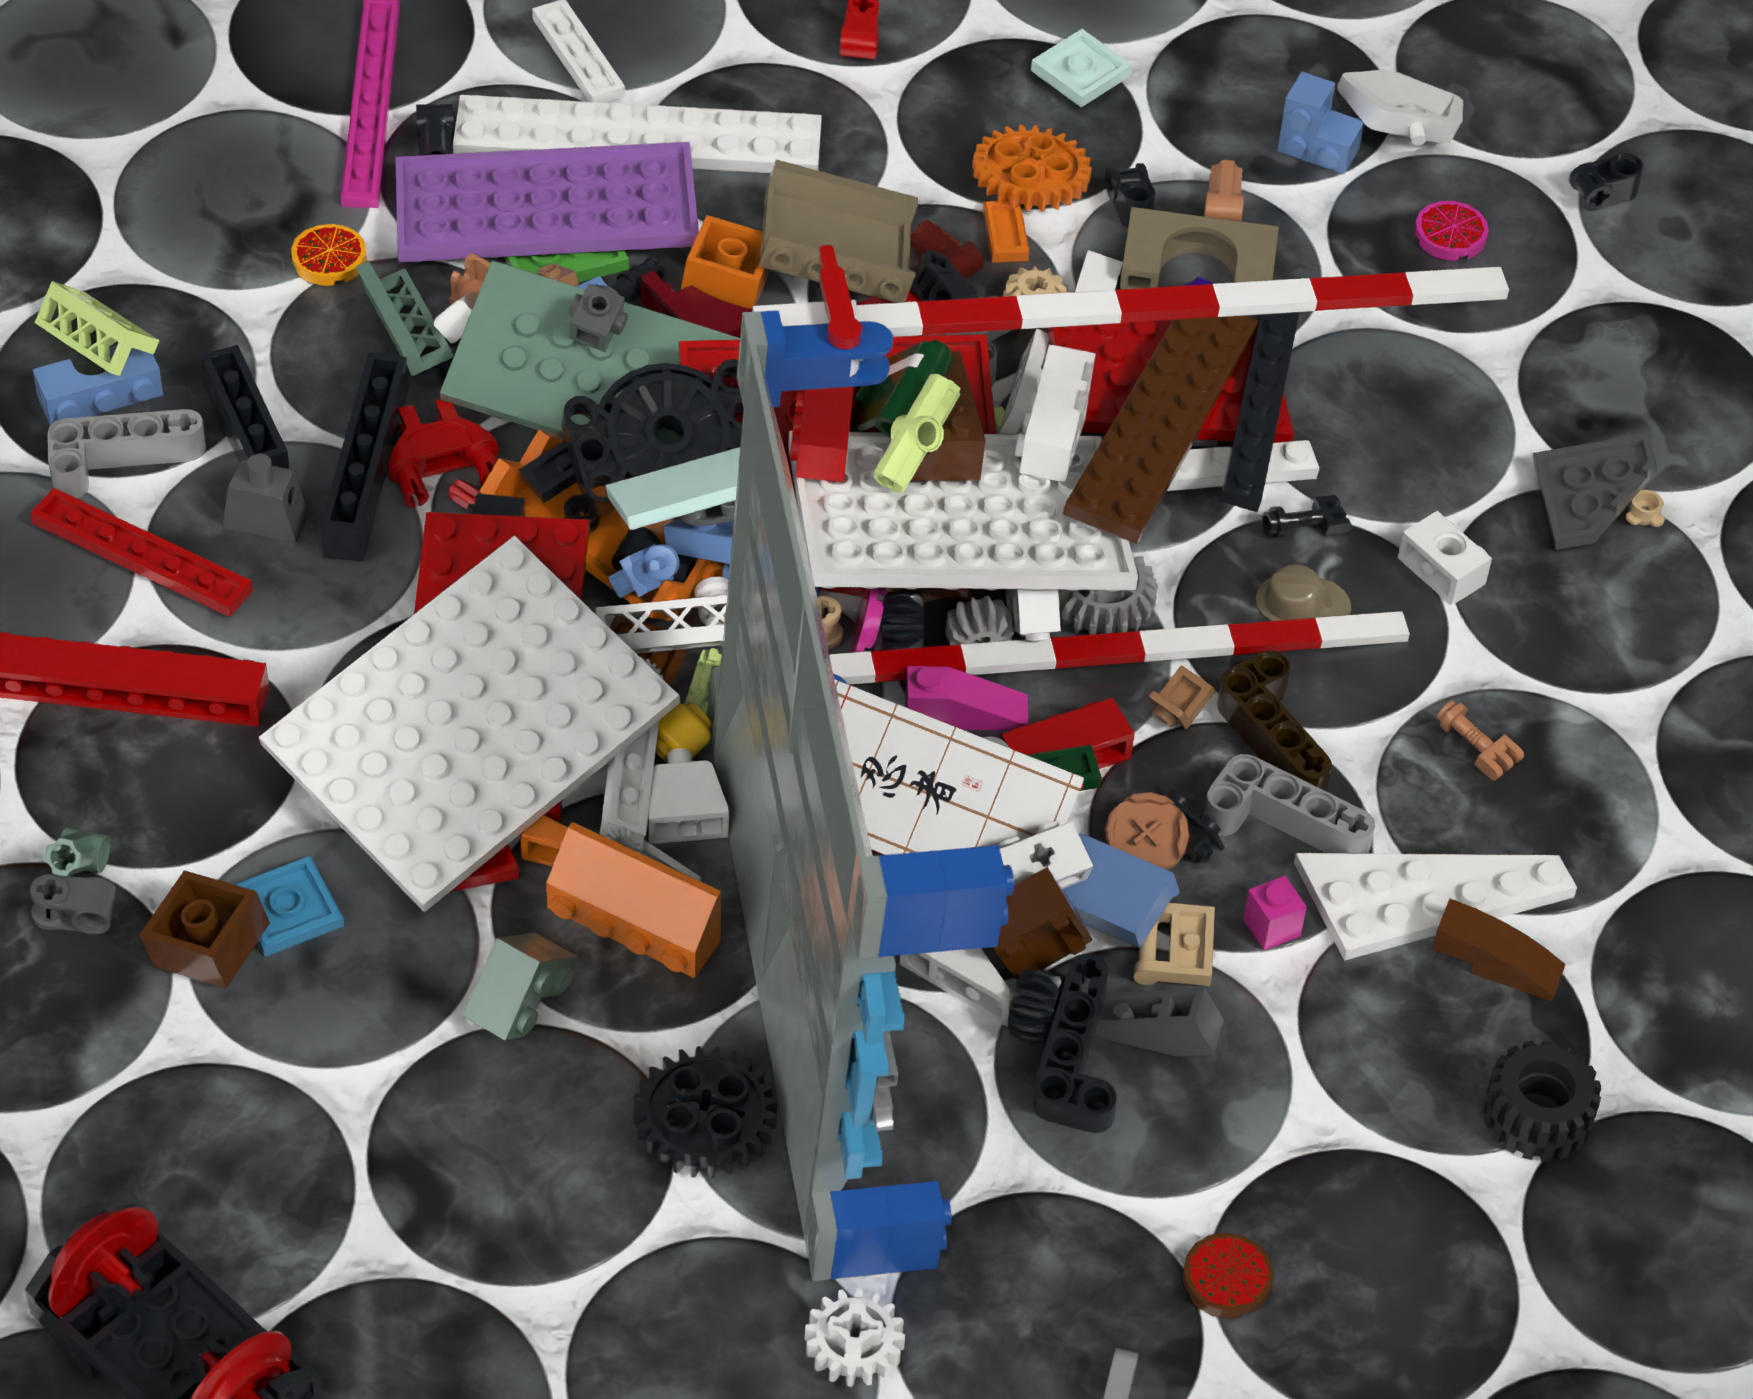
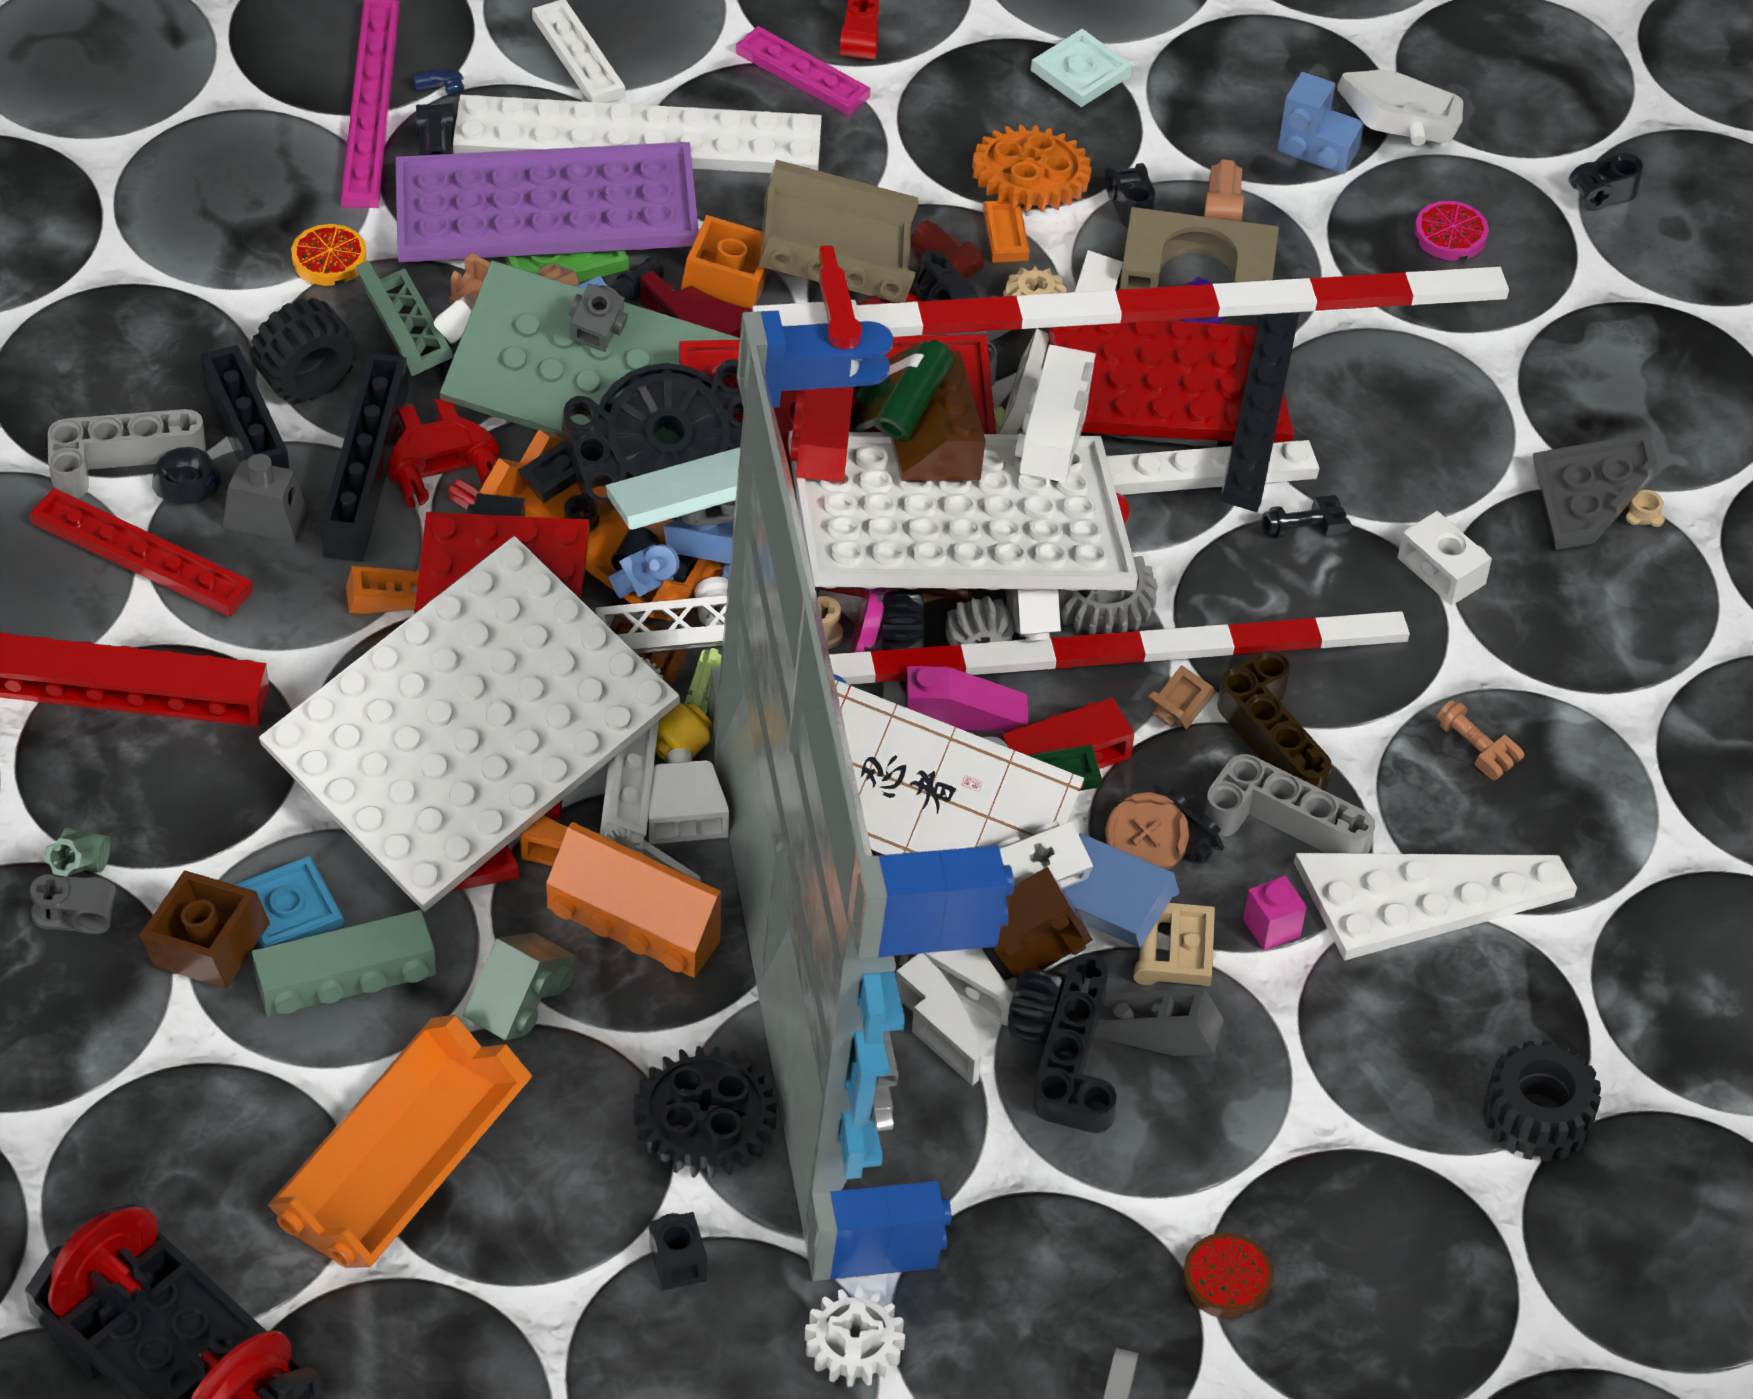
(74, 395): medium blue arch -> none
(92, 316): yellowish green fence -> none
(185, 476): none -> black hat
(303, 350): none -> black tyre
(344, 963): none -> sand green brick
(365, 593): none -> orange slope
(398, 1143): none -> orange panel
(439, 77): none -> dark blue arm
(679, 1266): none -> black brick
(803, 70): none -> dark pink tile
(917, 433): yellowish green piece -> none
(939, 1016): none -> white slope
(1158, 424): reddish brown plate -> none
(1300, 594): dark tan piece -> none
(1497, 951): reddish brown slope -> none

